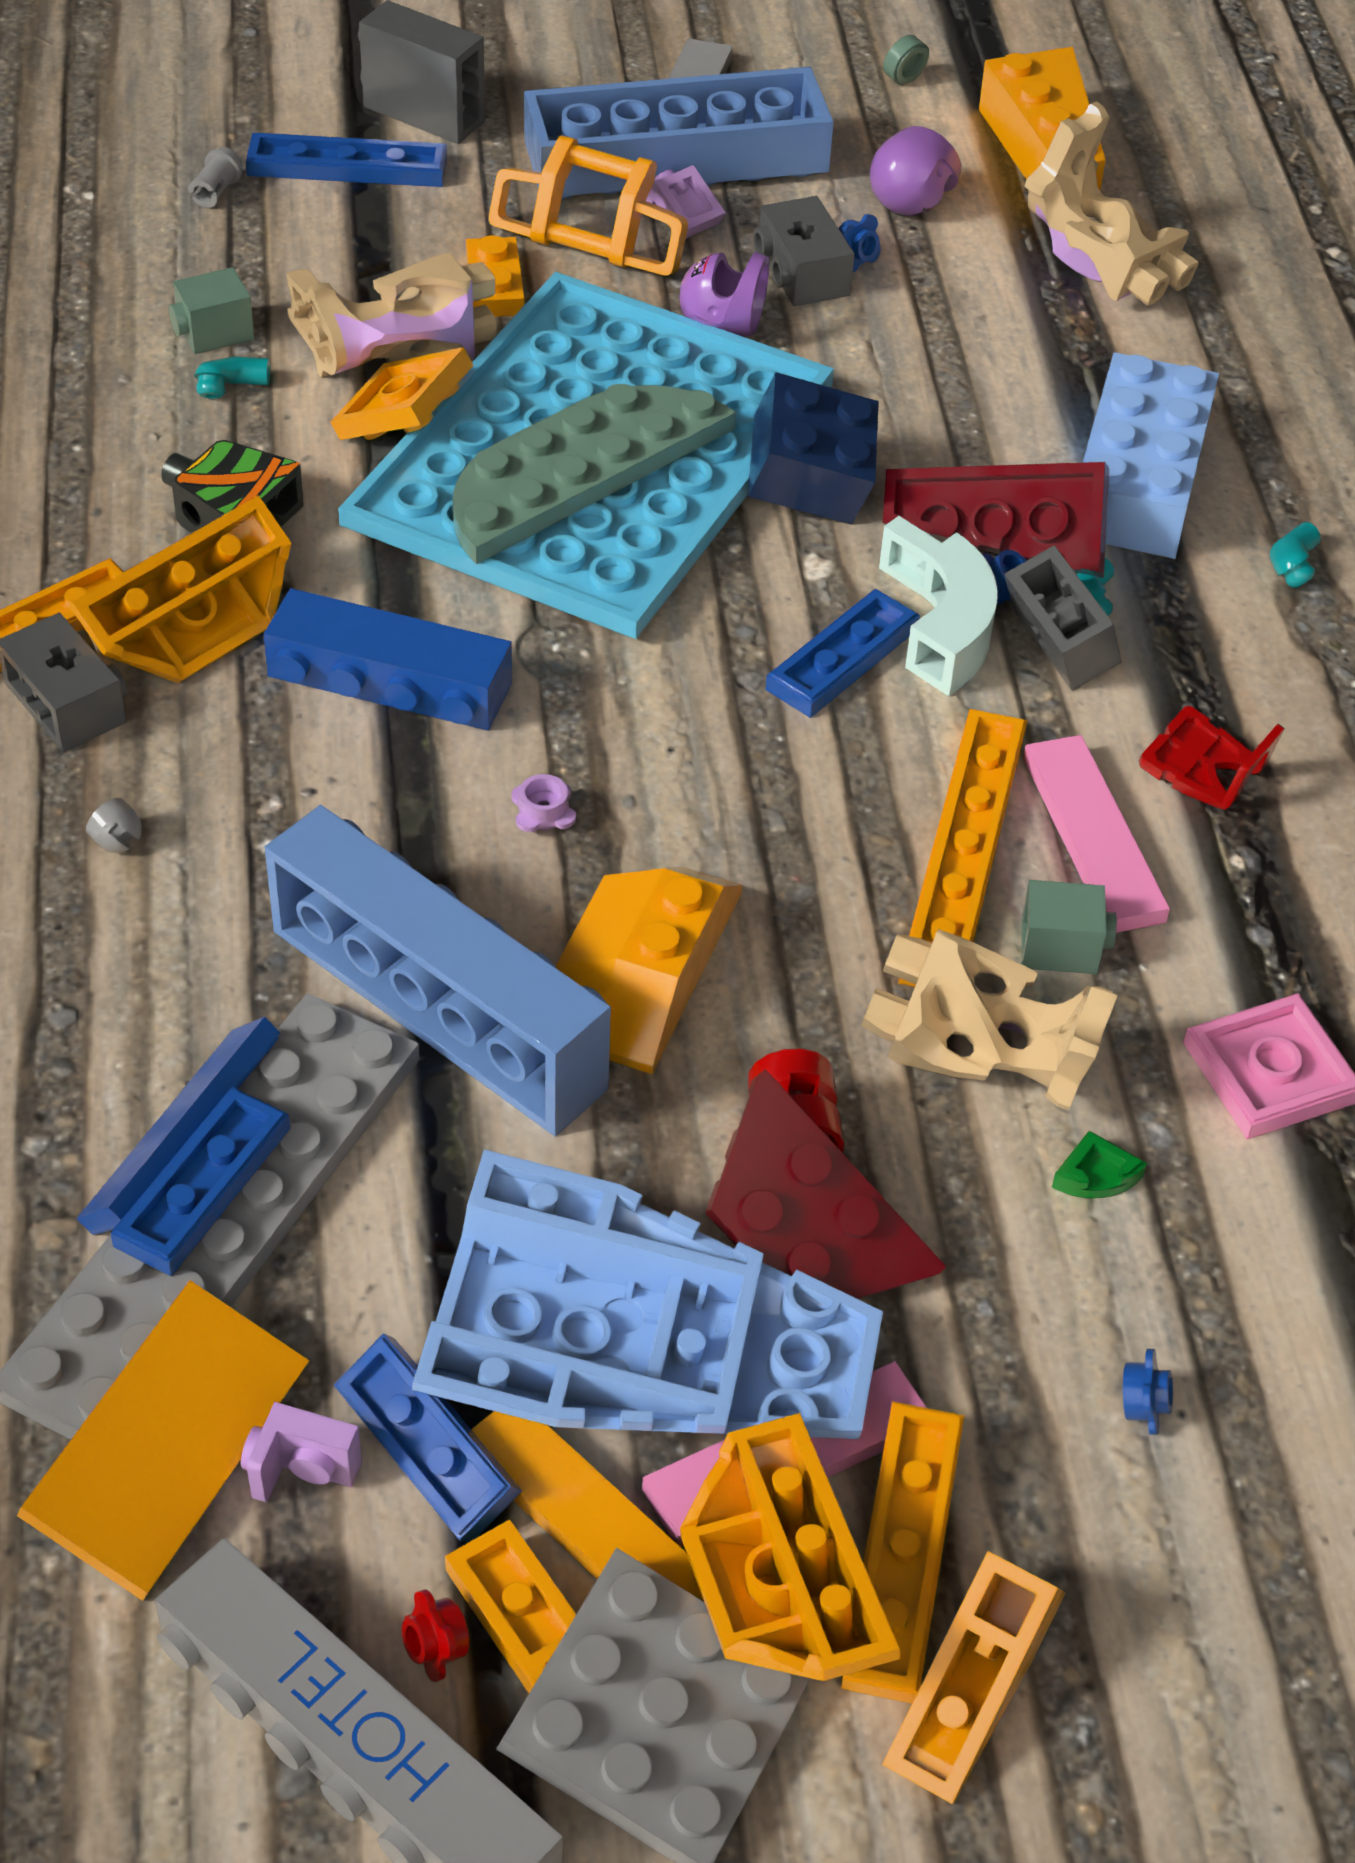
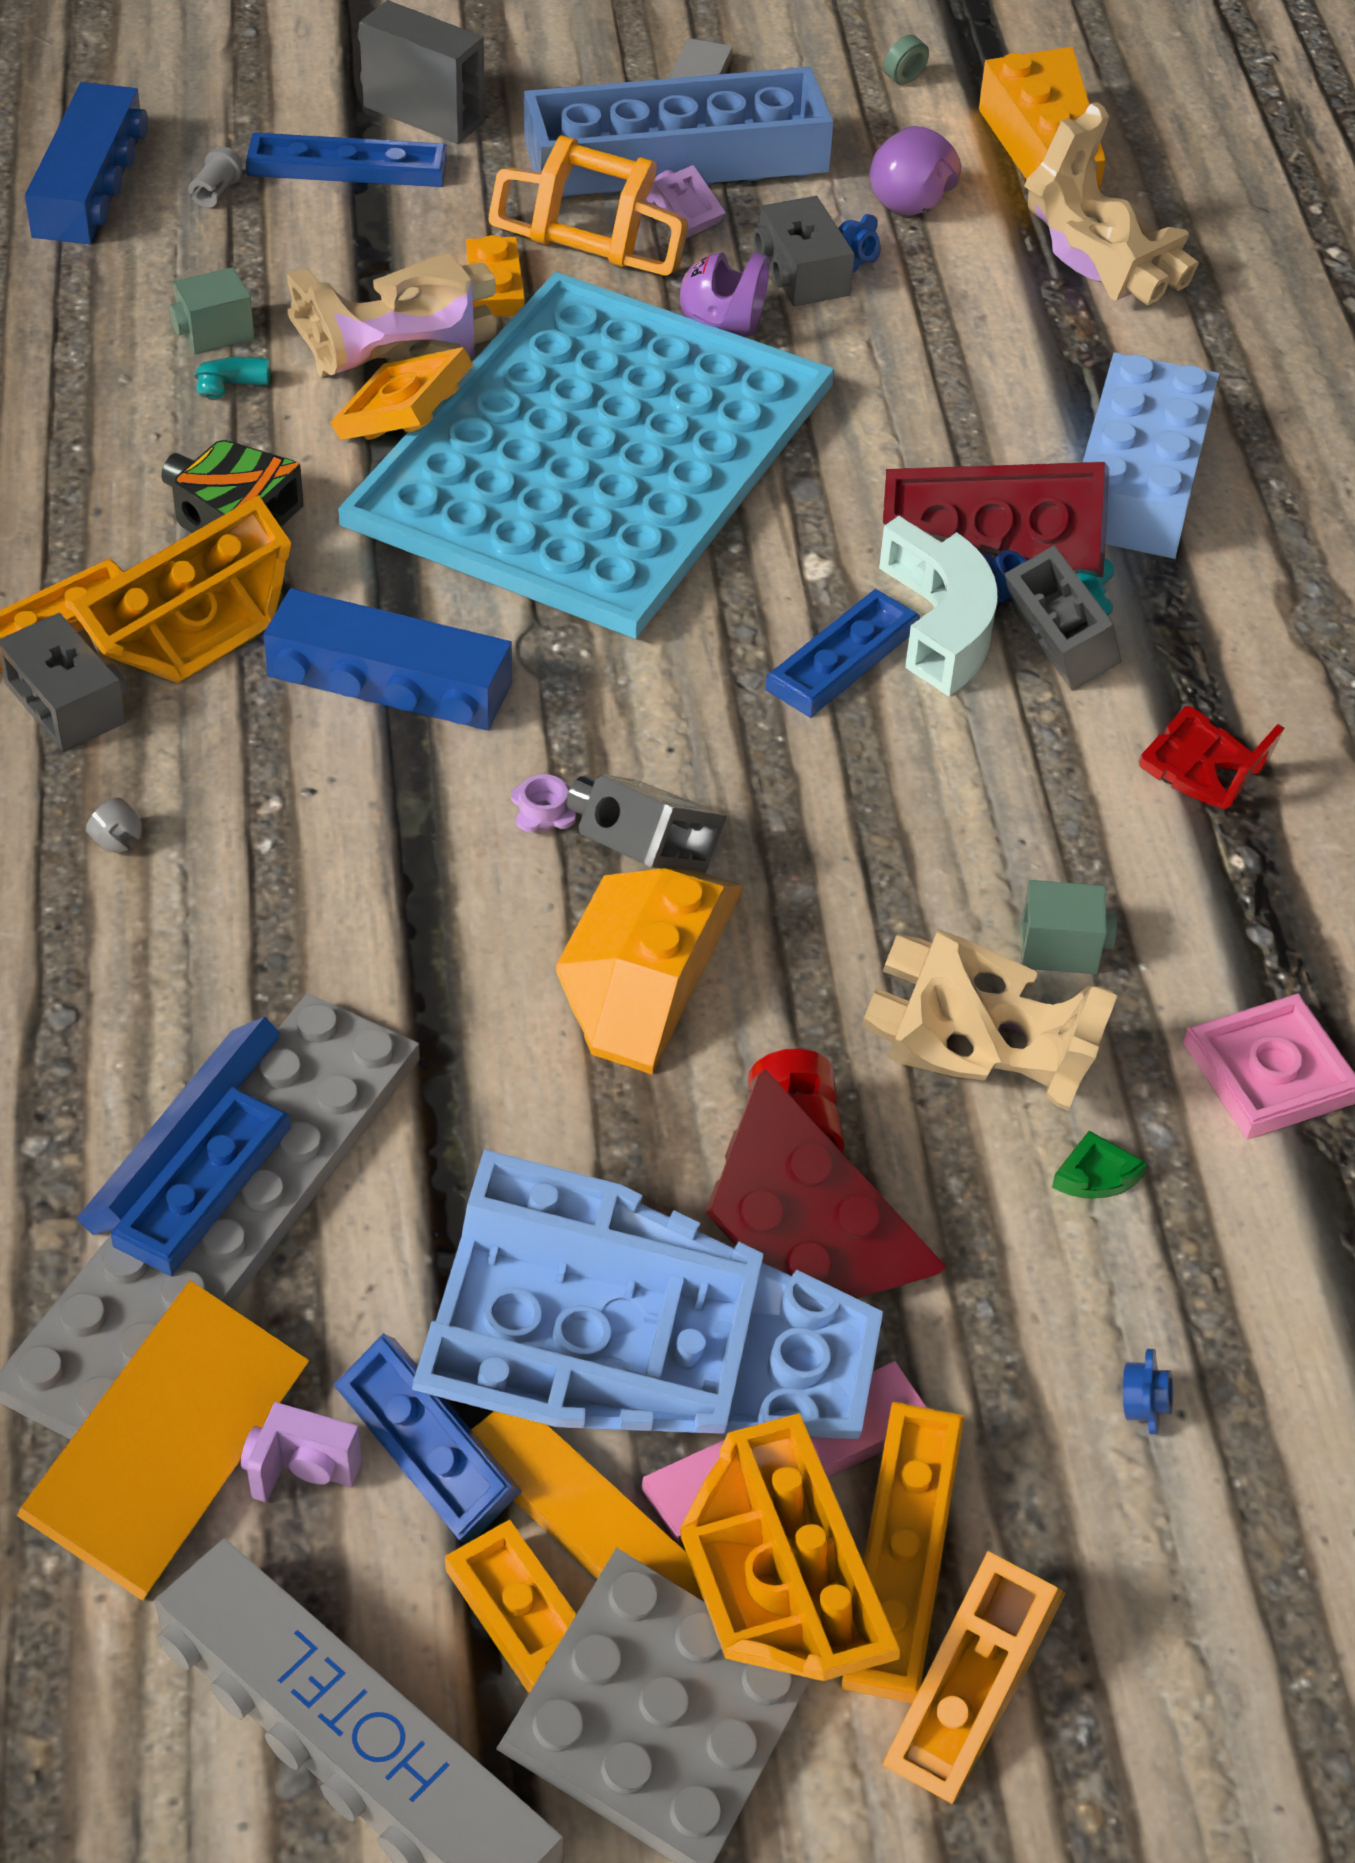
(85, 163): none -> blue brick
(435, 1634): red plate -> none
(440, 969): medium blue brick -> none
(578, 460): sand green plate -> none
(646, 822): none -> dark grey torso
(813, 448): dark blue brick -> none
(969, 827): light orange tile -> none
(1095, 831): bright pink tile -> none
(1291, 554): teal arm -> none

